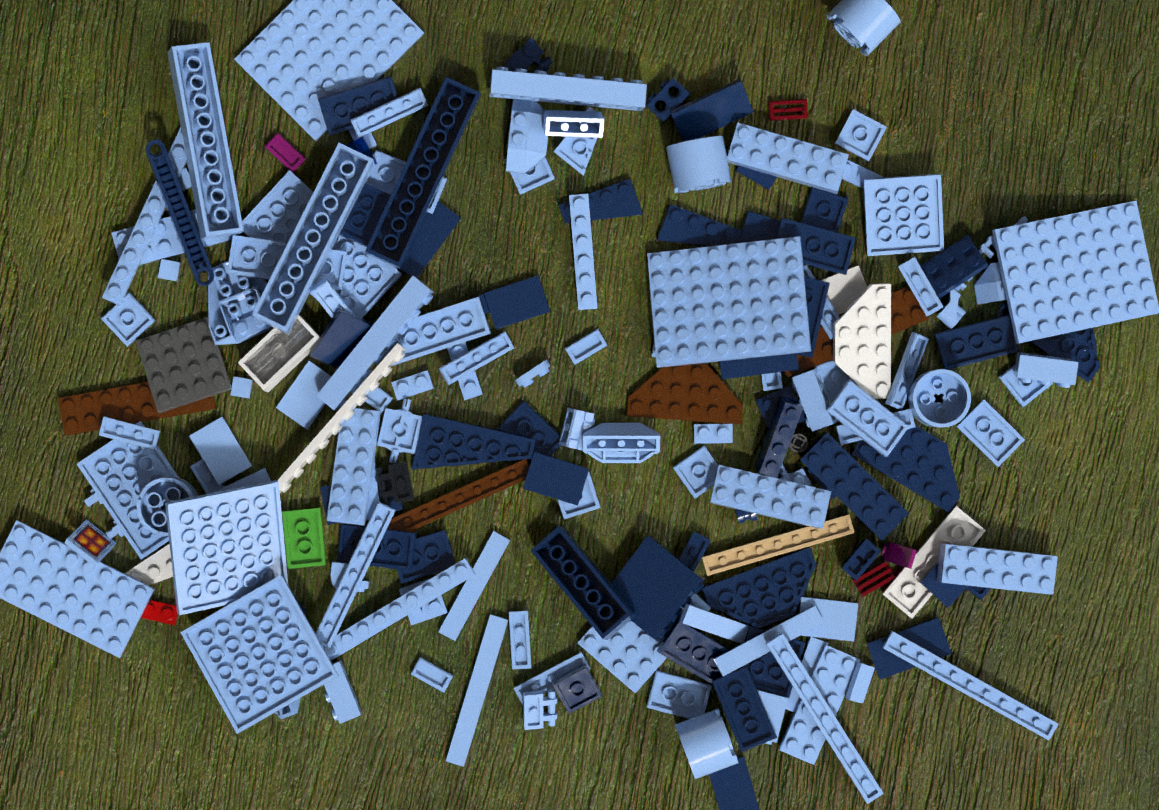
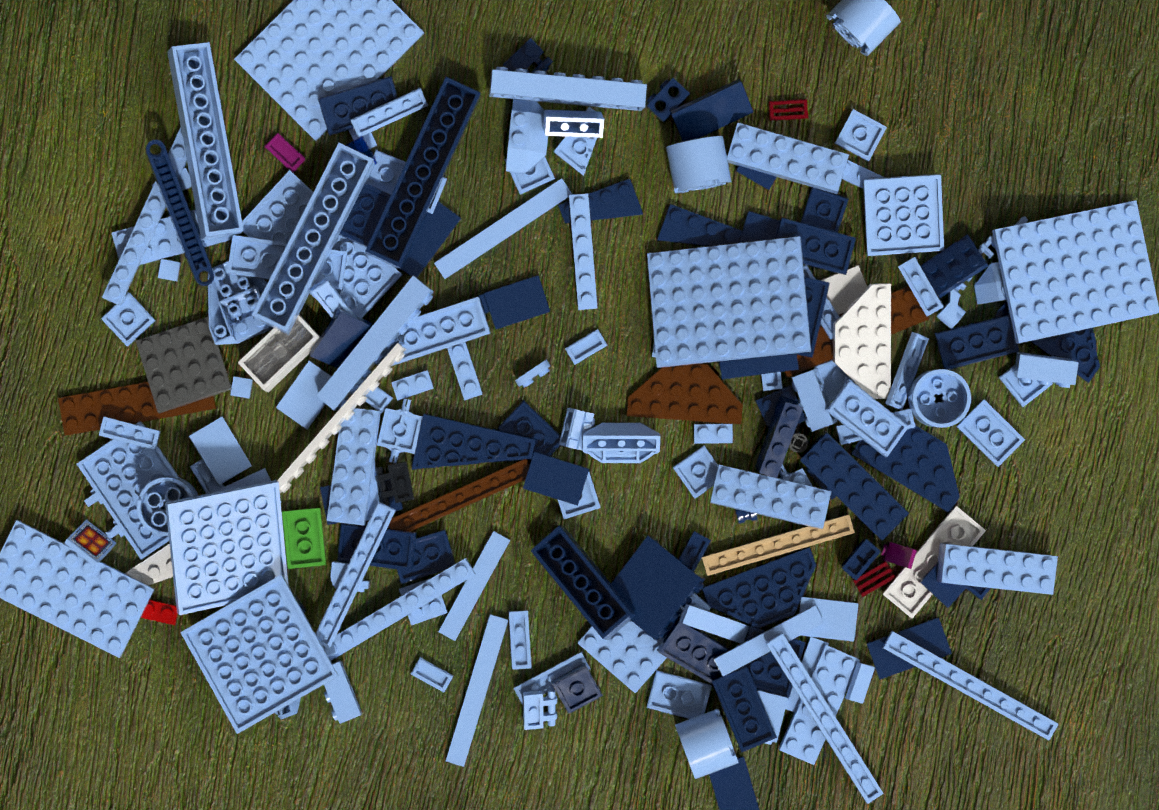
(476, 358): light blue tile -> none
(503, 228): none -> light blue tile

